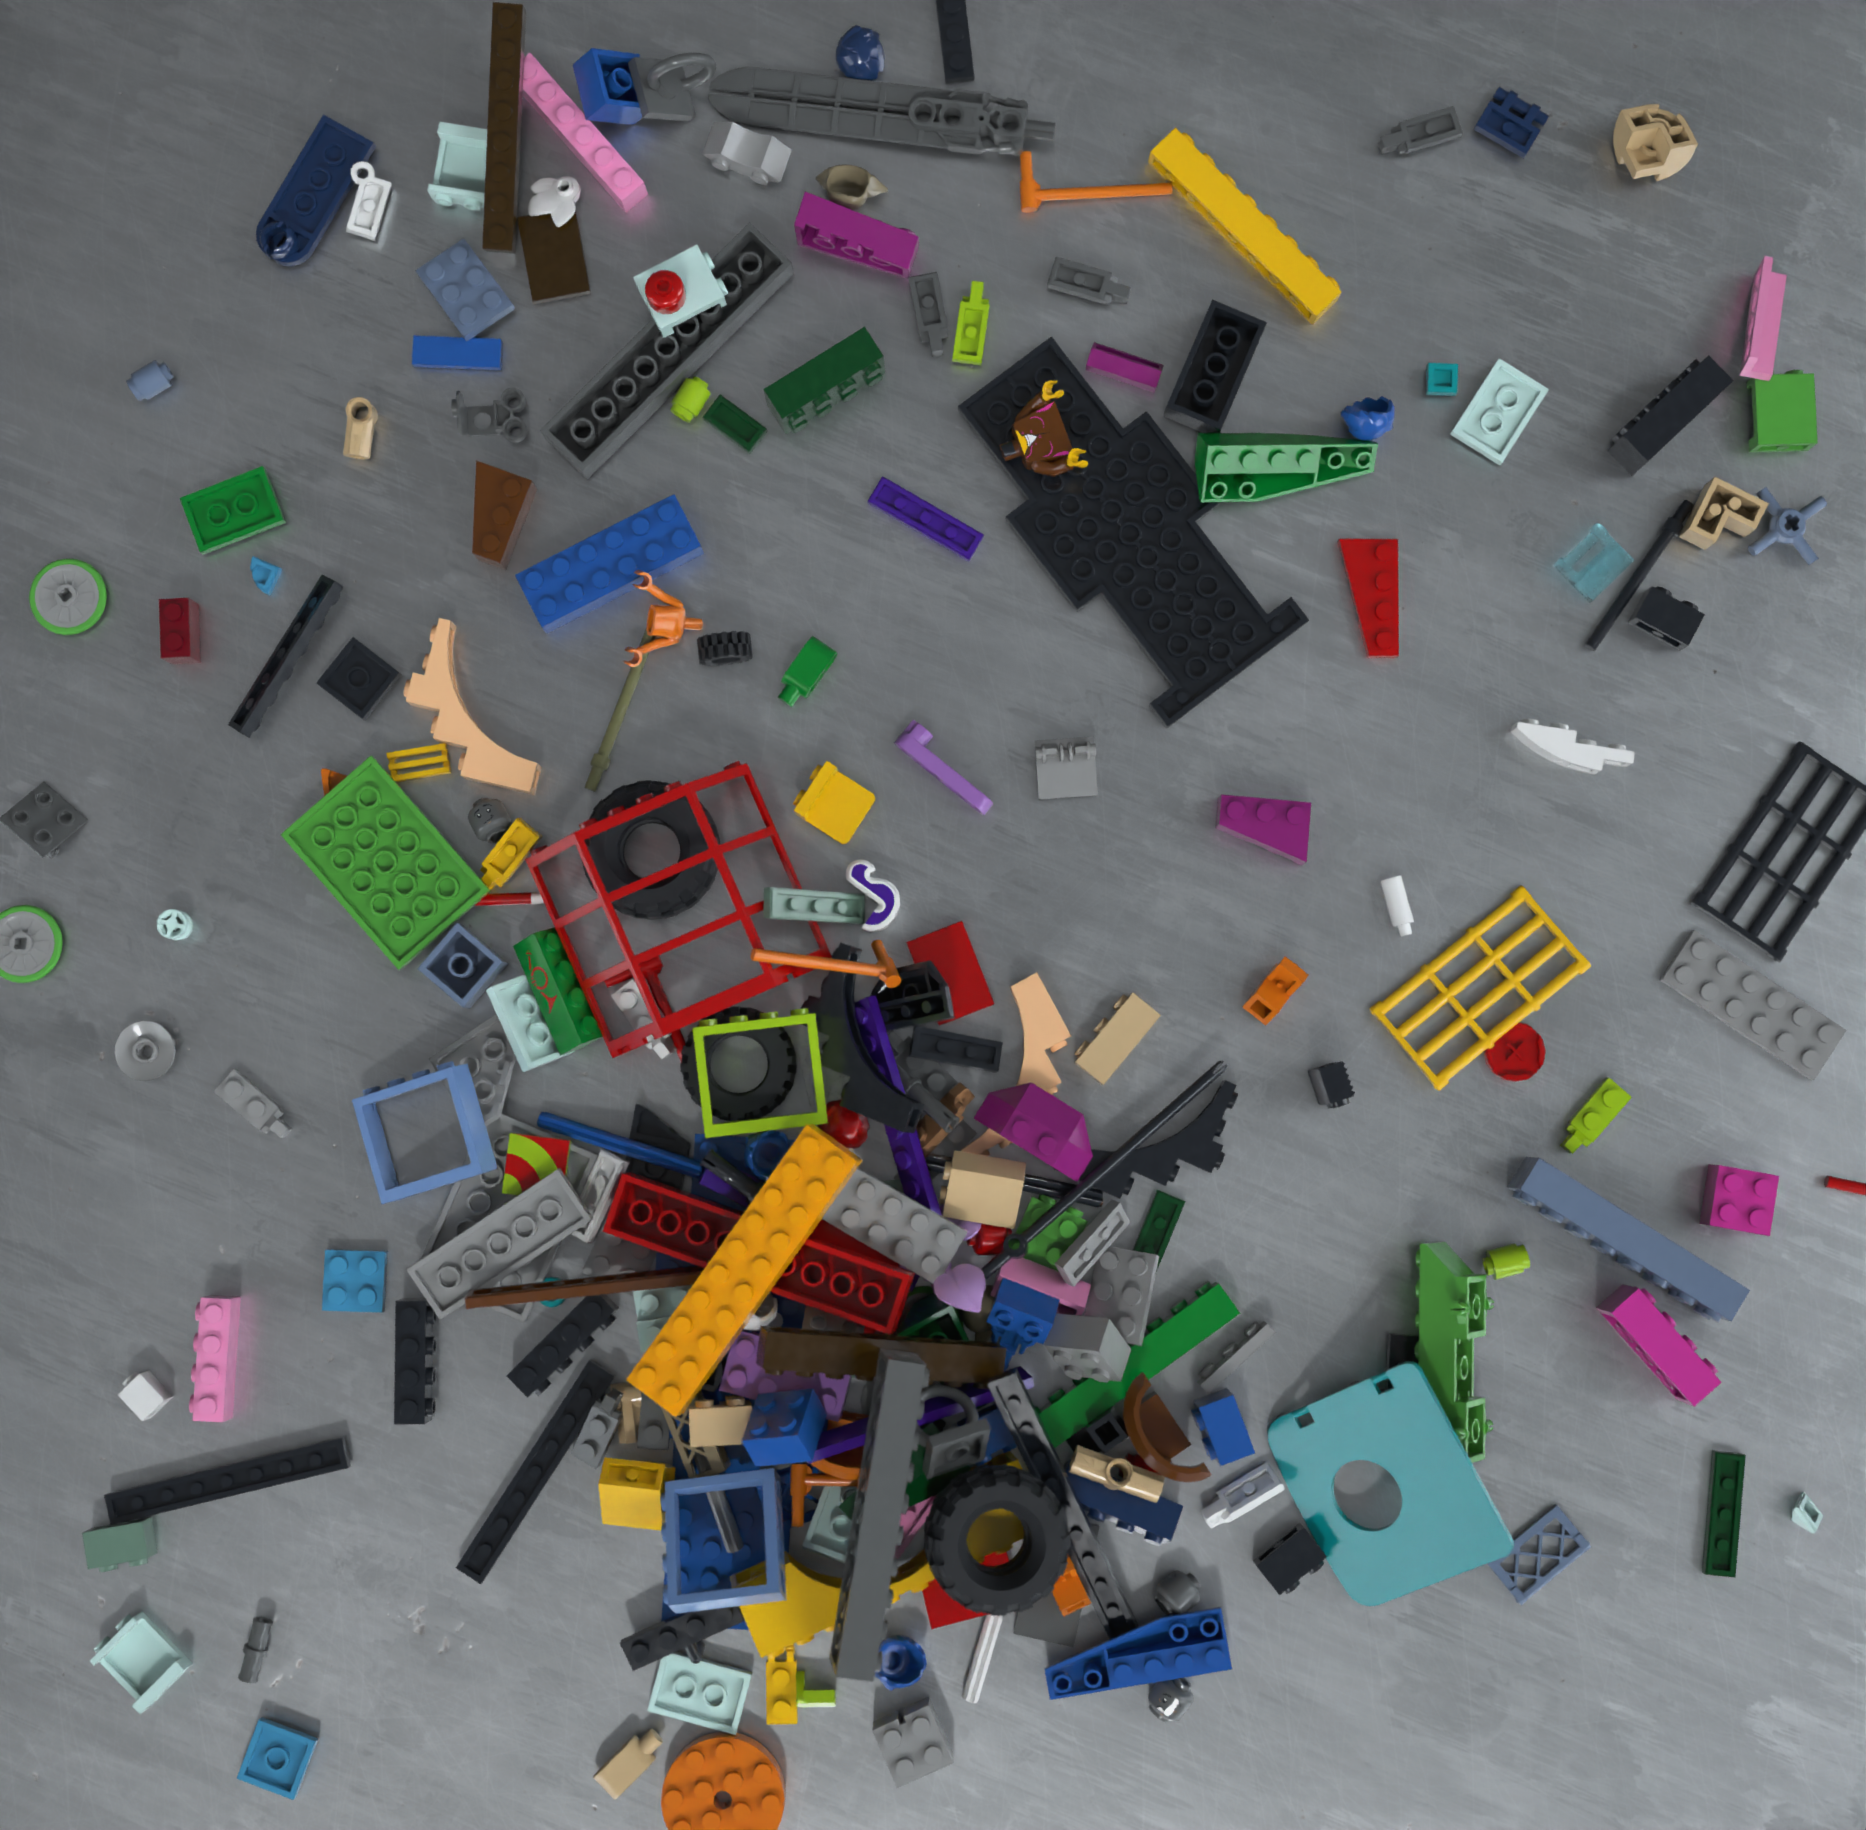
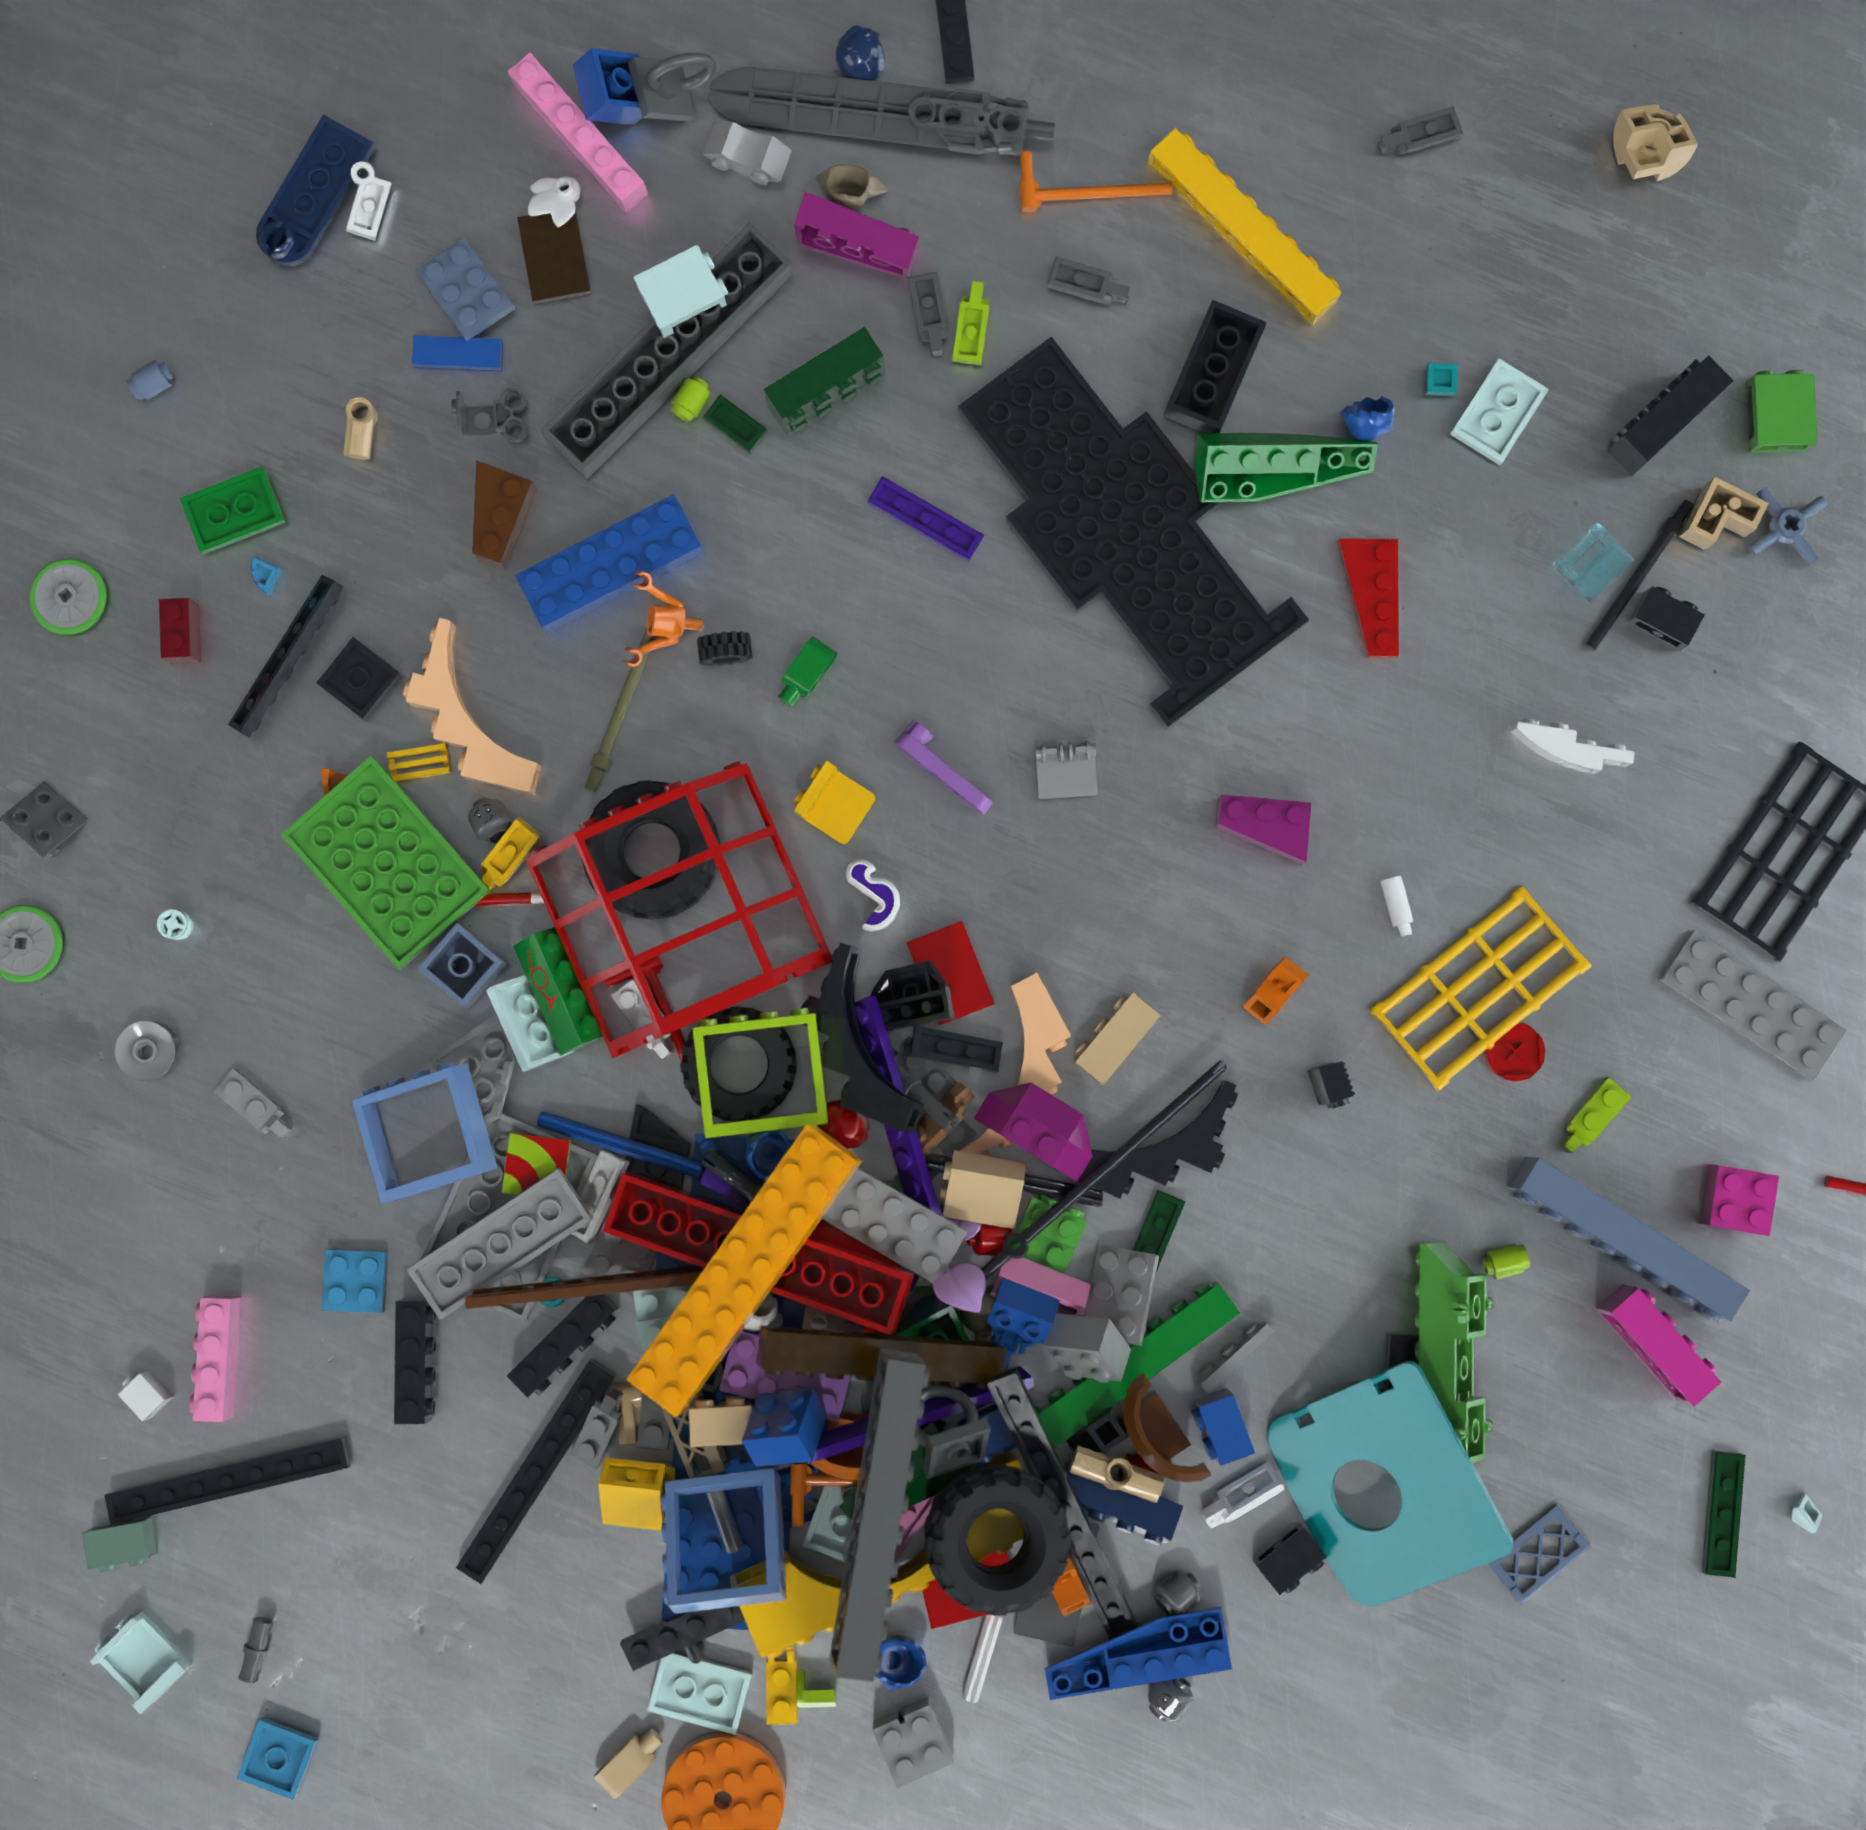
(460, 166): light aqua panel -> none
(504, 127): dark brown brick -> none
(665, 292): red head -> none
(814, 905): sand green tile -> none
(884, 968): orange bar -> none
(1042, 436): reddish brown torso -> none
(1092, 1242): light grey plate -> none
(1124, 367): magenta piece -> none
(1506, 127): dark blue plate -> none
(1763, 322): bright pink fence -> none

